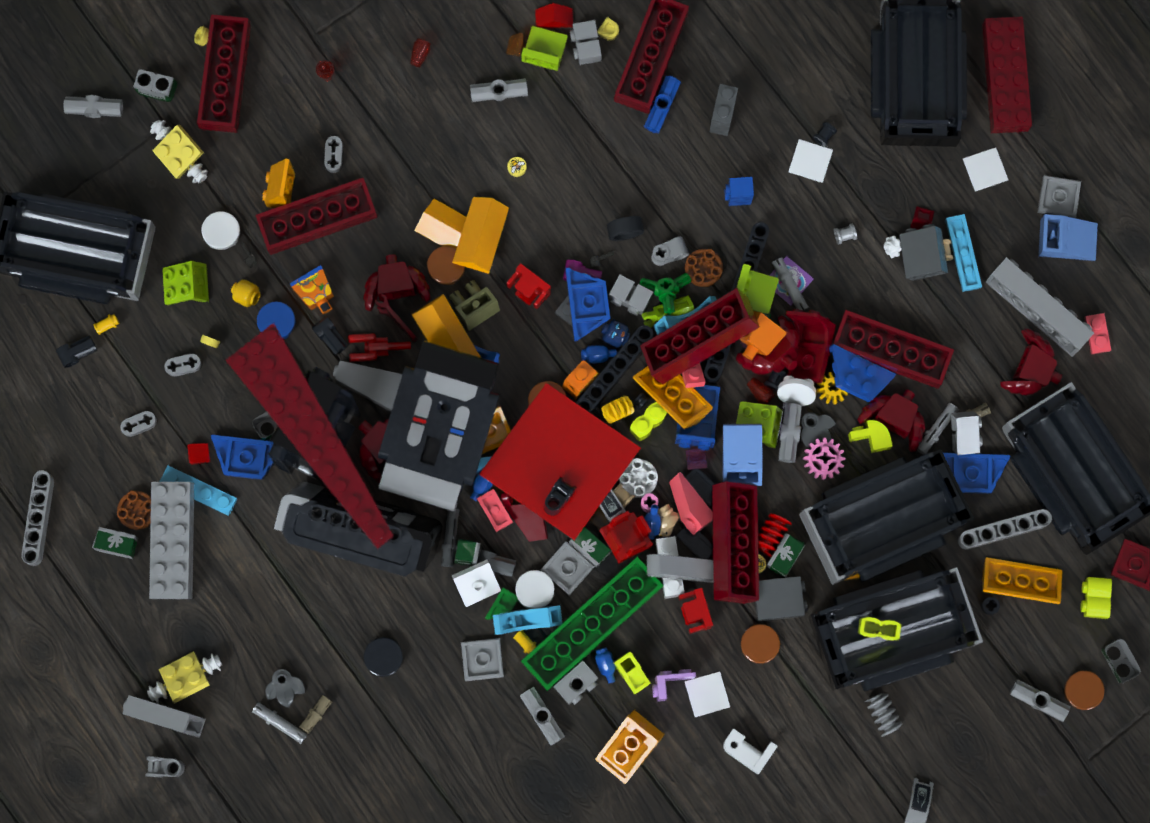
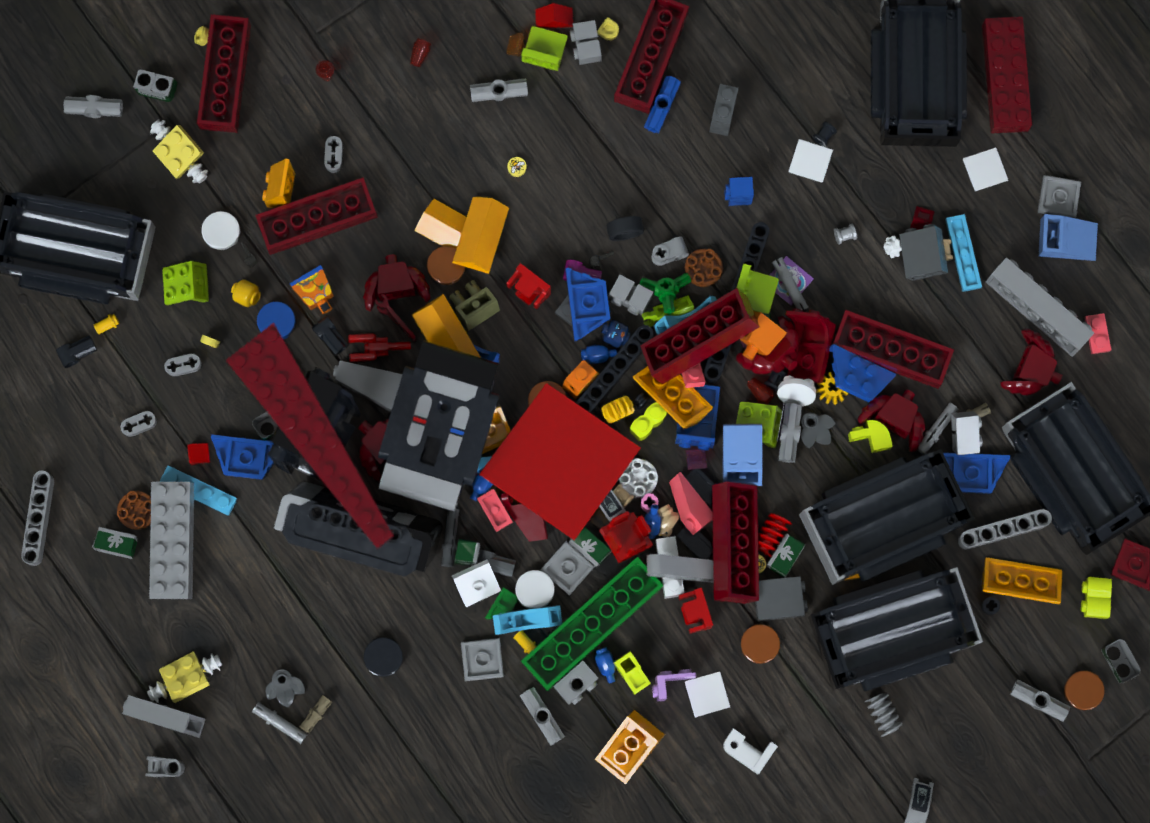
(560, 494): black piece -> none
(823, 467): bright pink gear -> none
(884, 629): neon yellow brick -> none

